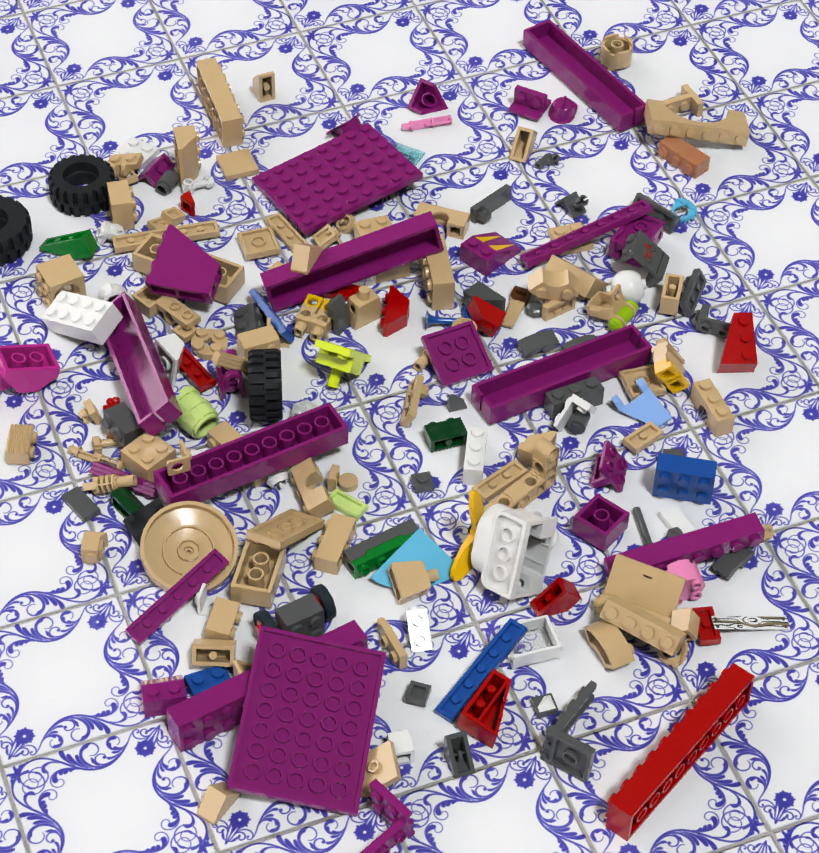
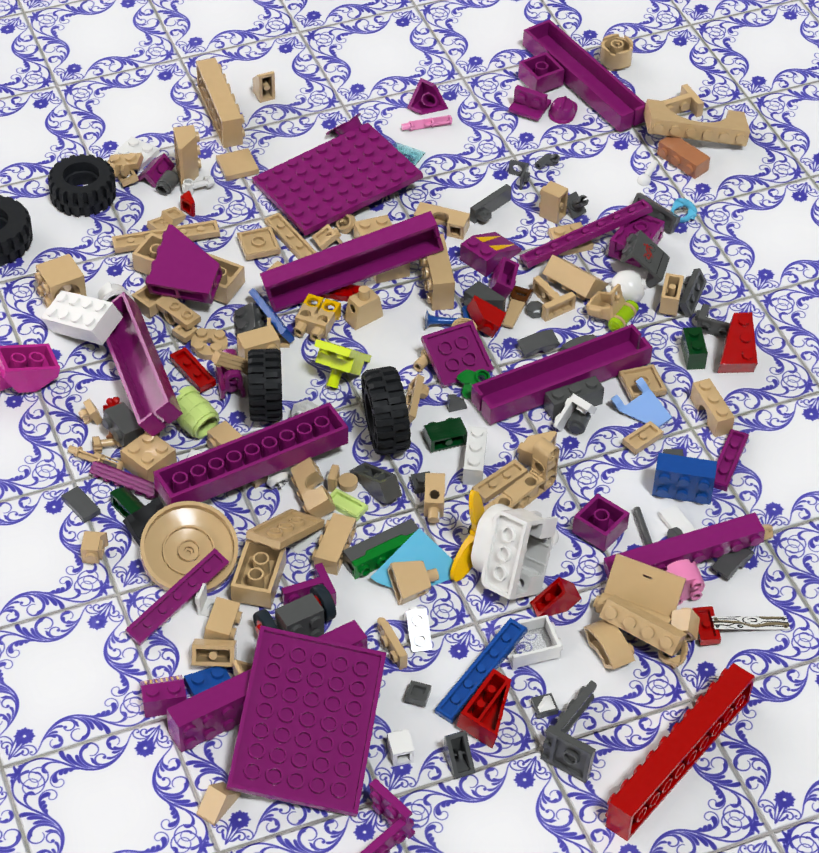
(20, 444): tan brick -> none
(77, 244): green slope -> none
(108, 230): white bracket -> none
(110, 482): tan hinge -> none
(121, 204): tan brick -> none
(170, 352): white slope -> none
(185, 460): tan bracket -> none
(302, 589): none -> magenta bracket
(304, 257): tan slope -> none
(339, 313): dark grey slope -> none
(378, 482): none -> dark grey slope
(382, 765): tan plate -> none
(386, 410): none -> black tyre
(395, 312): red slope -> none
(434, 496): none -> tan torso
(469, 378): none -> green plate
(504, 277): none -> magenta brick
(523, 144): tan slope -> none
(524, 174): none -> dark grey bracket
(541, 72): none -> magenta brick
(553, 202): none -> tan brick
(553, 285): tan brick -> none
(609, 468): magenta bracket -> none
(644, 179): none -> white bar
(669, 366): hips -> none
(694, 348): none -> dark green brick
(729, 458): none -> magenta tile

